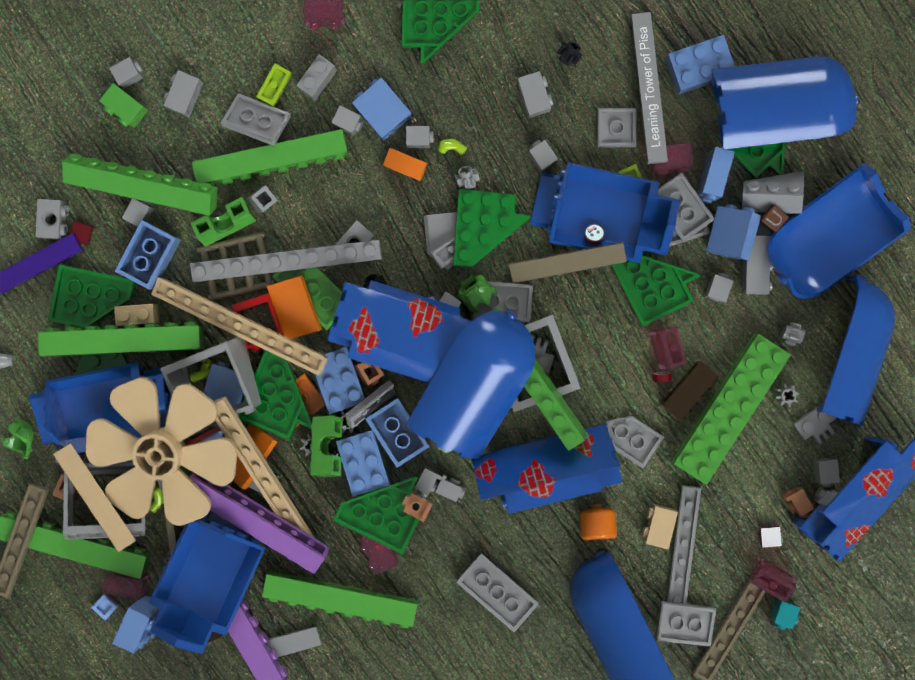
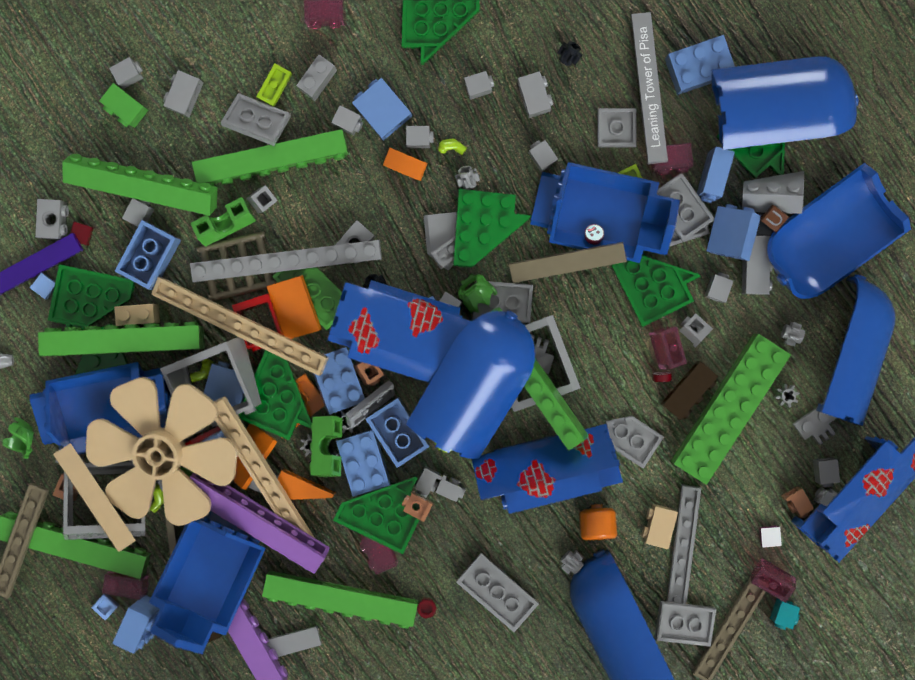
(43, 286): none -> light blue tile
(302, 488): none -> orange slope
(426, 608): none -> dark red tile
(478, 85): none -> light grey brick
(572, 562): none -> light grey gear
(700, 327): none -> light grey brick

